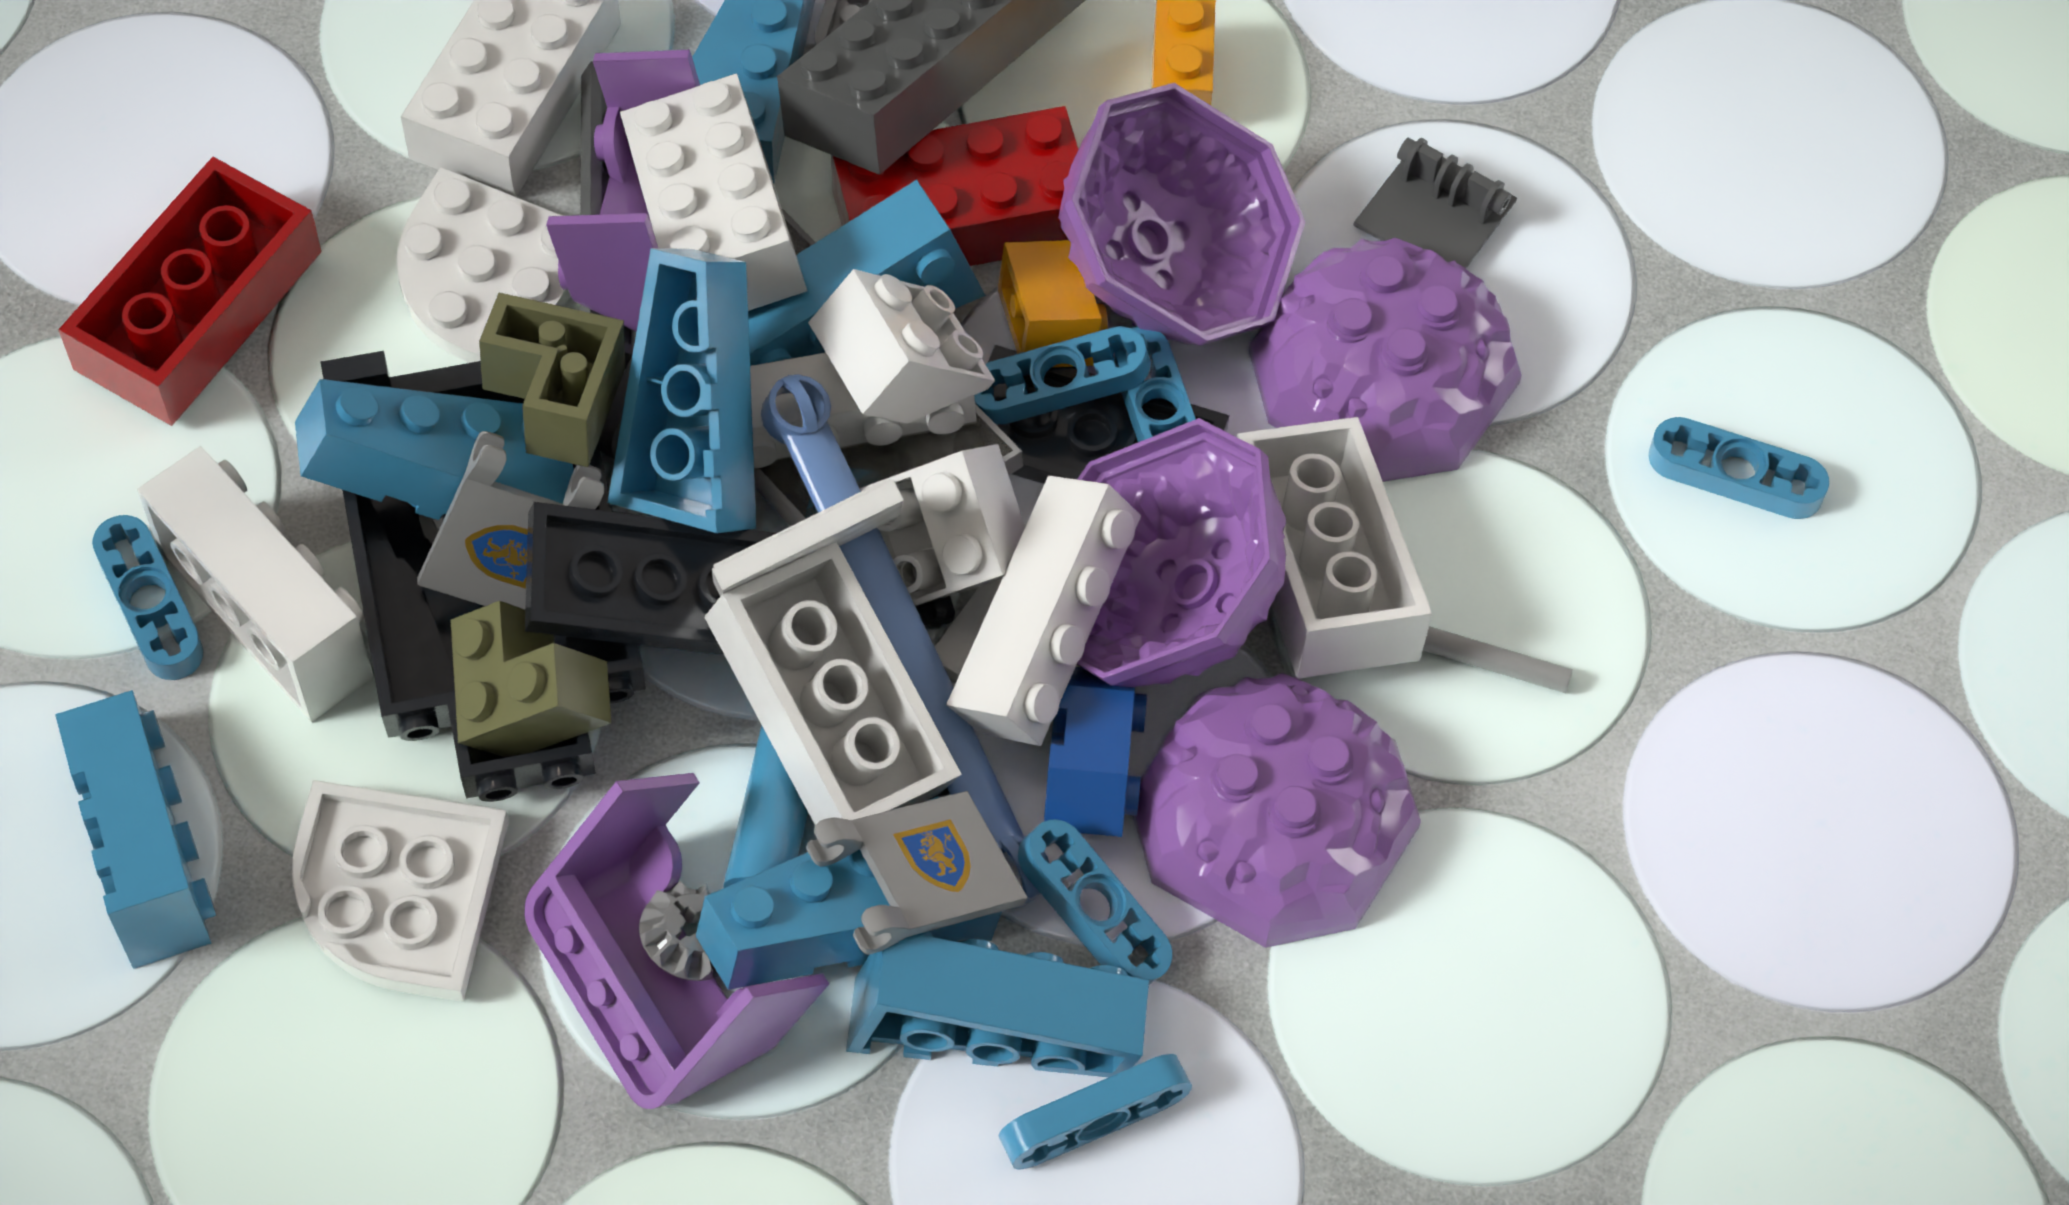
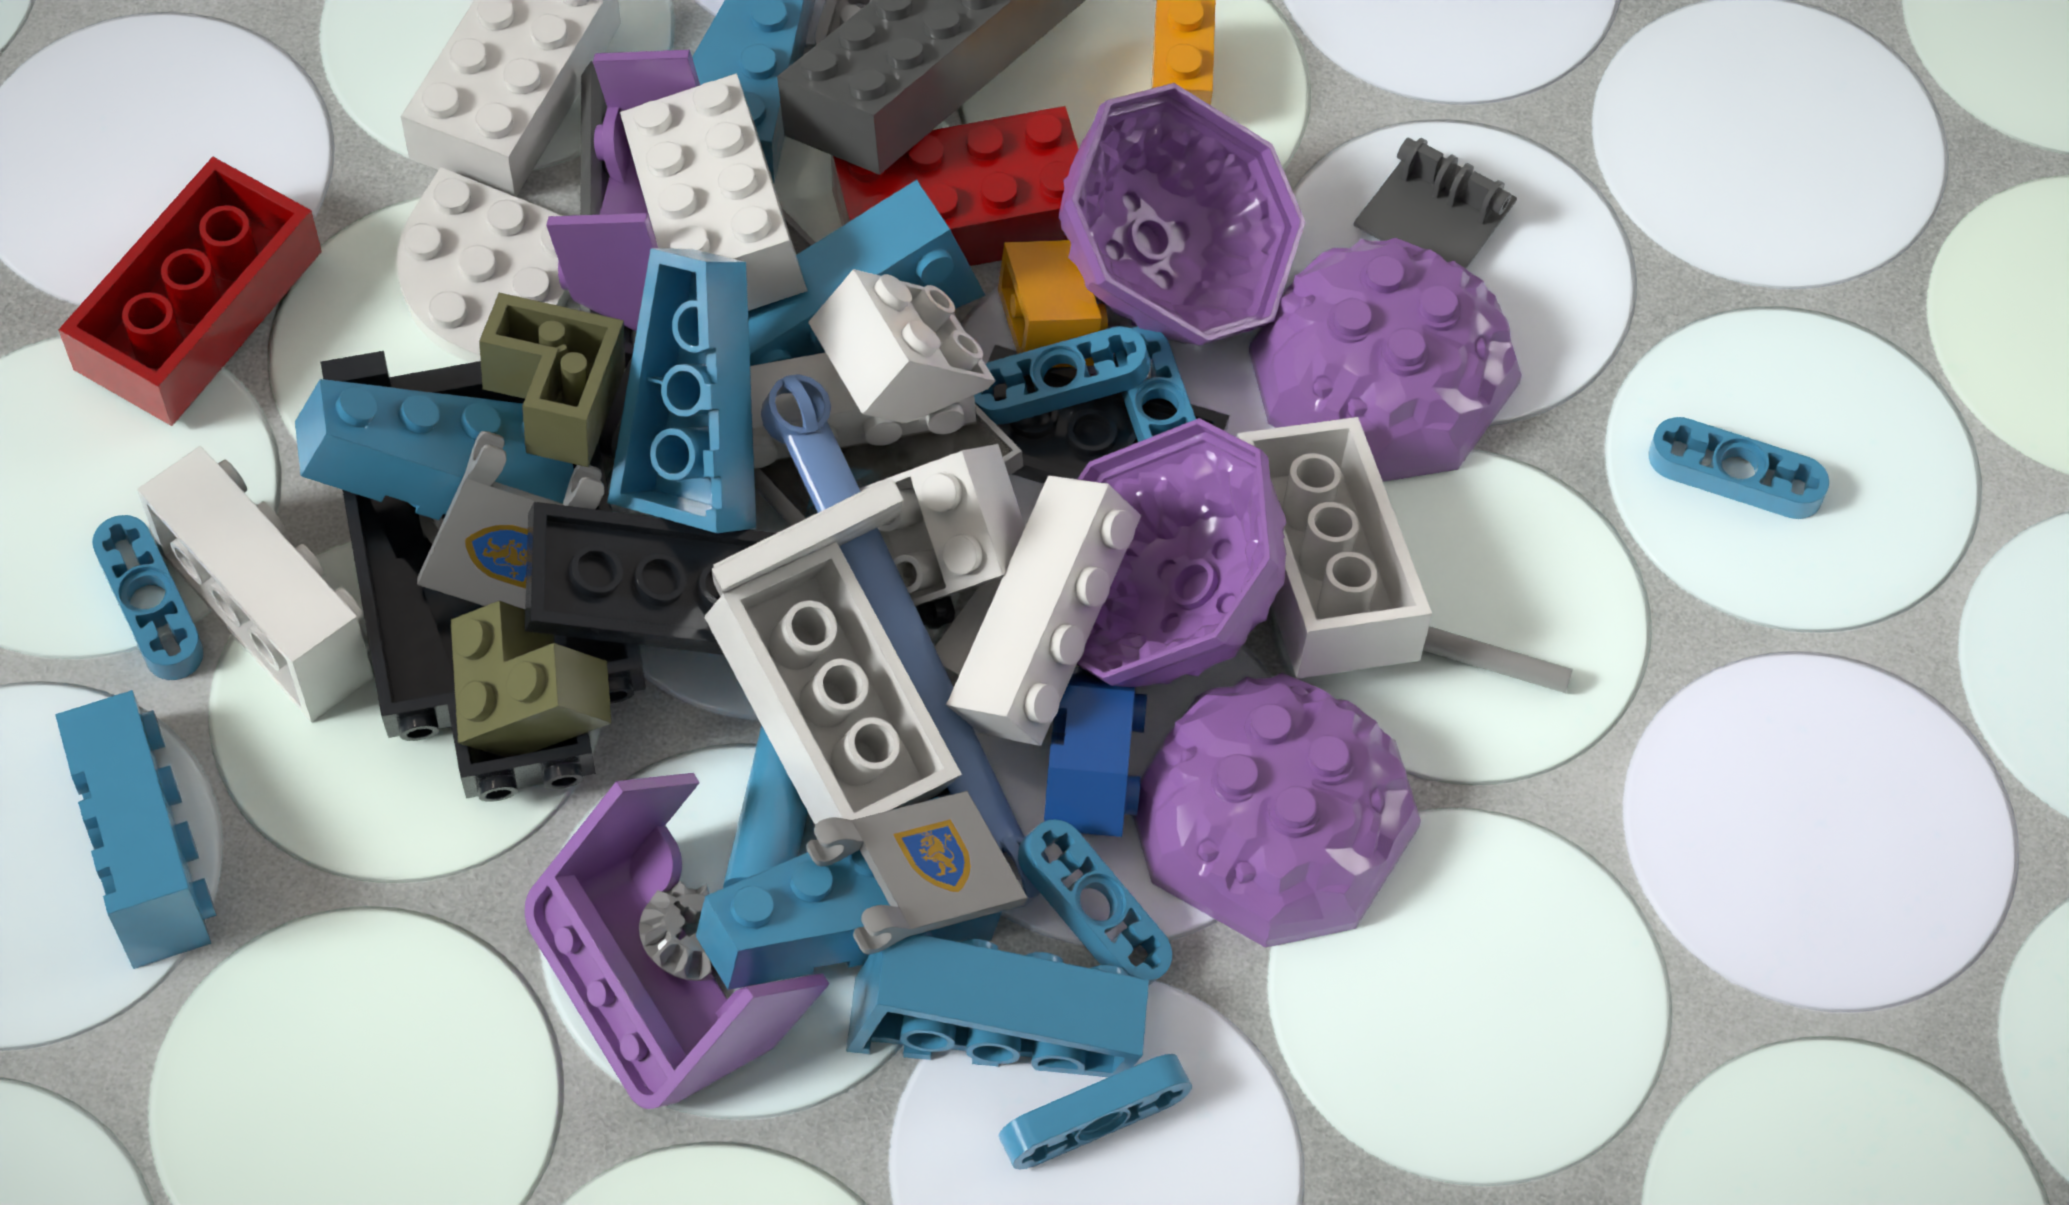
(397, 884): white plate -> none

